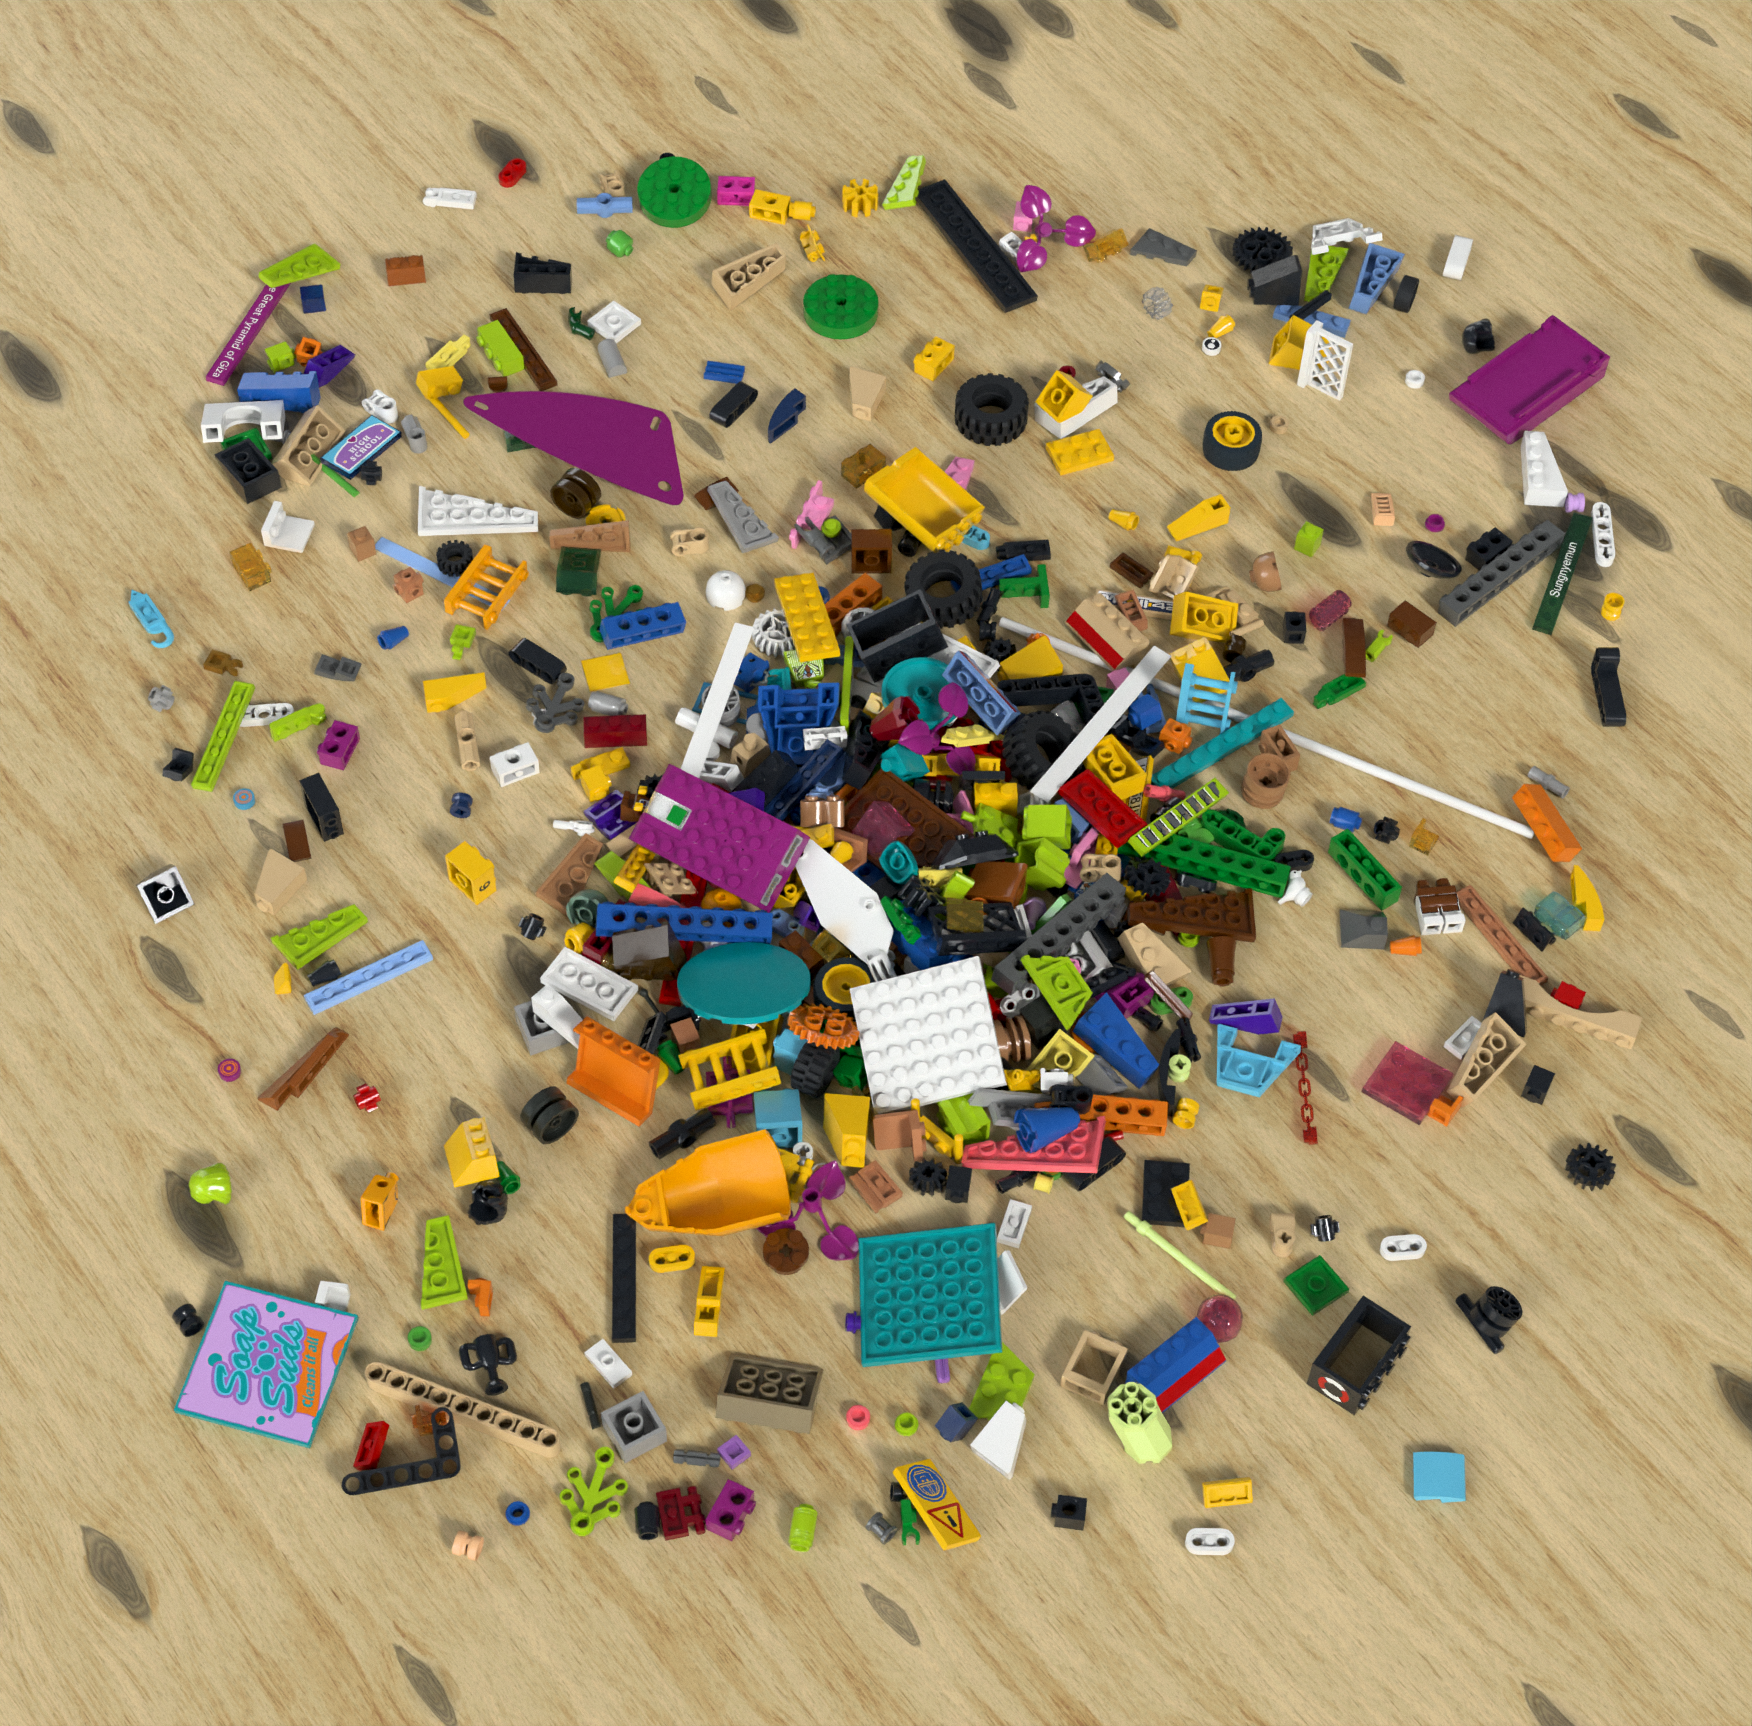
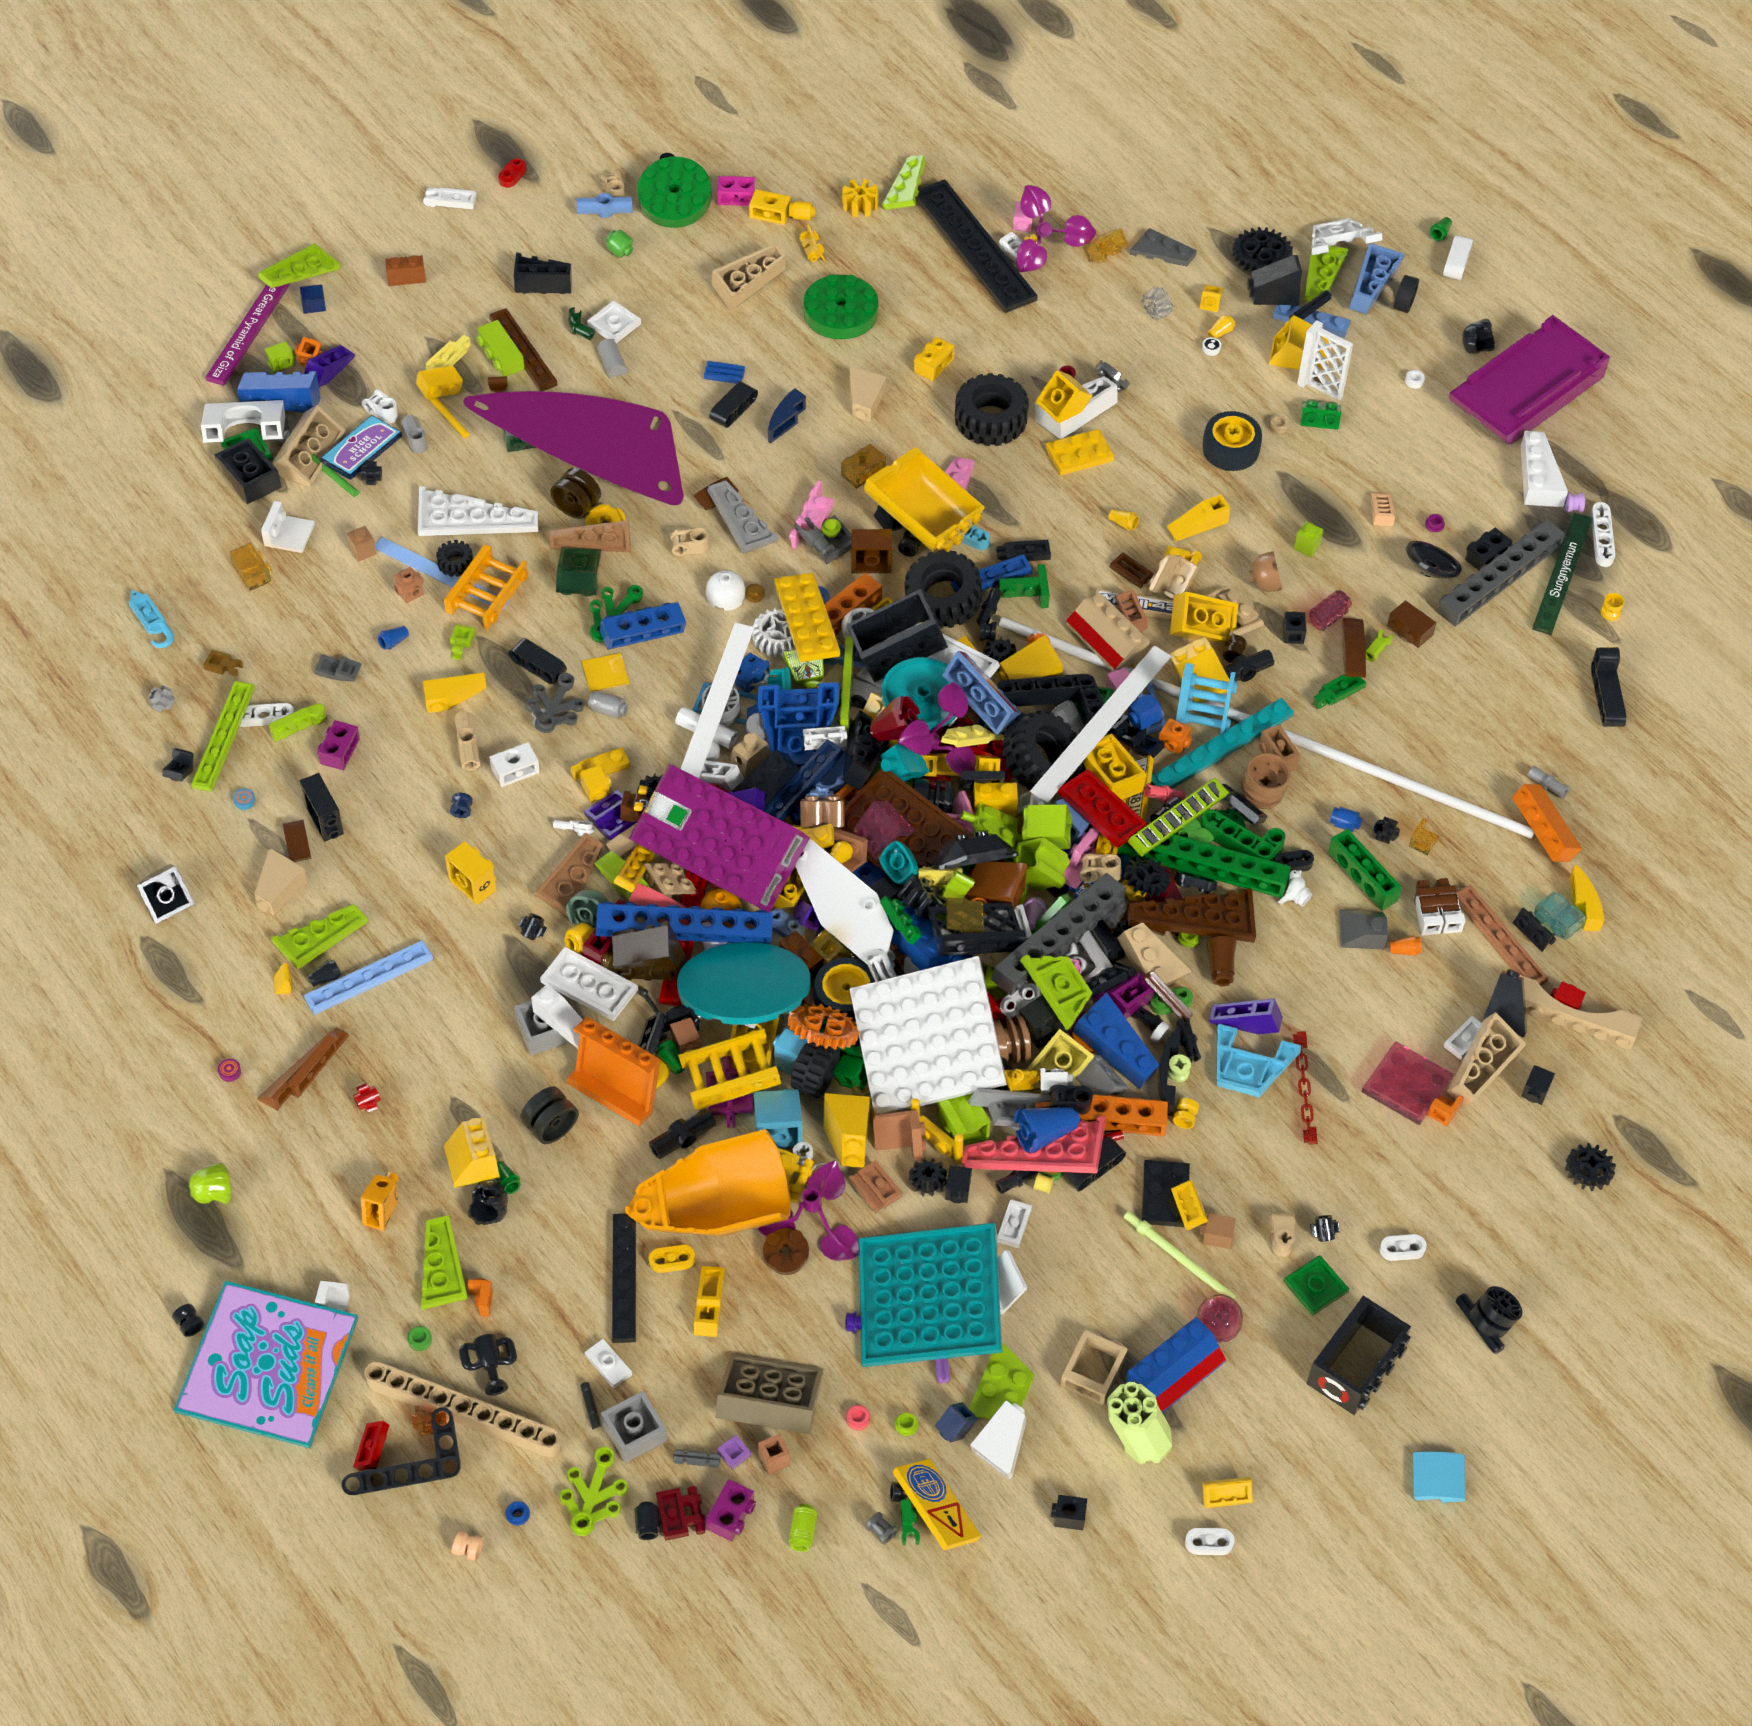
(615, 731): dark red brick -> none
(774, 1454): none -> nougat brick
(1160, 1032): none -> white tile
(1240, 803): none -> black hinge
(1320, 415): none -> green bracket
(1440, 229): none -> green cone

